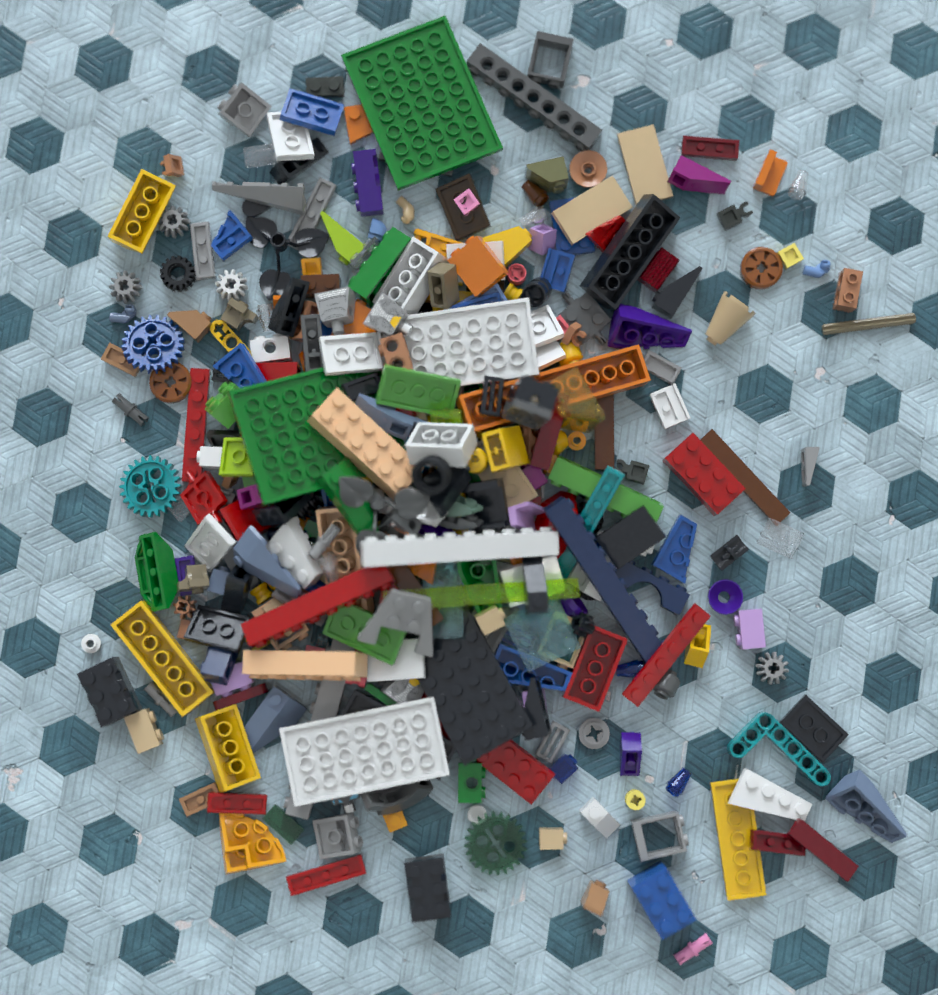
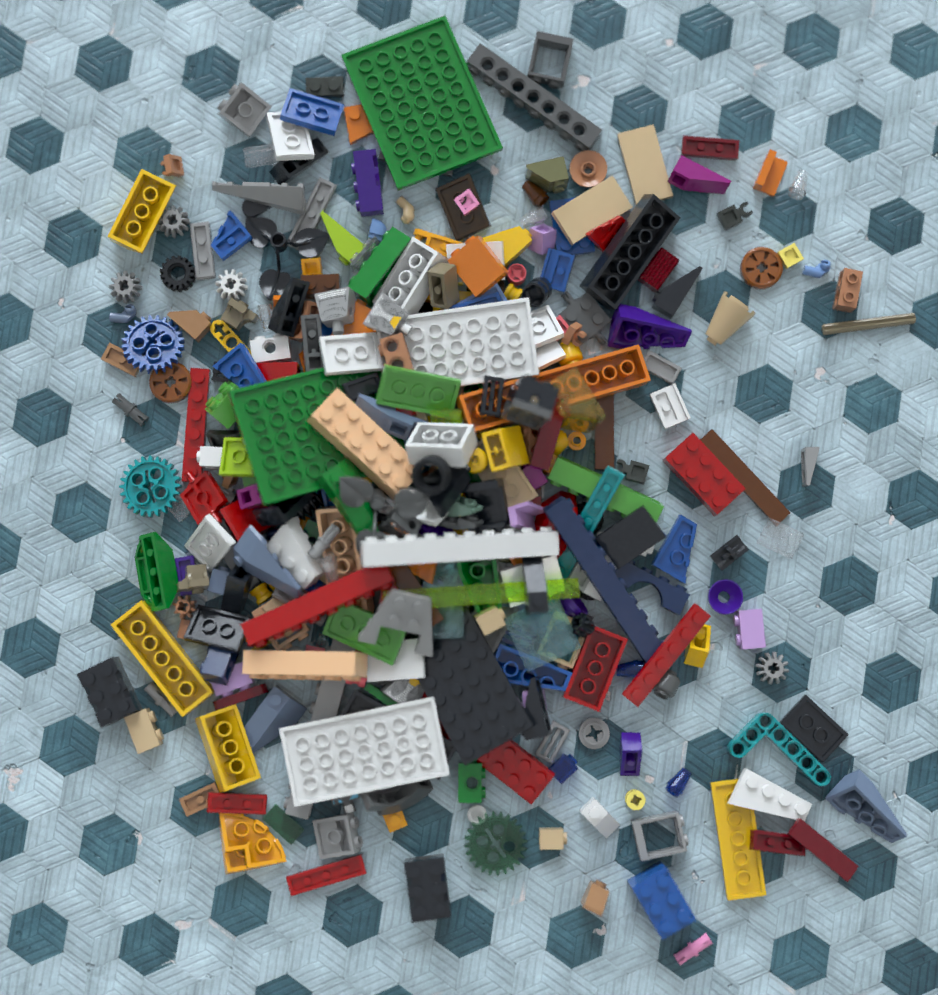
(97, 643): white plate -> none

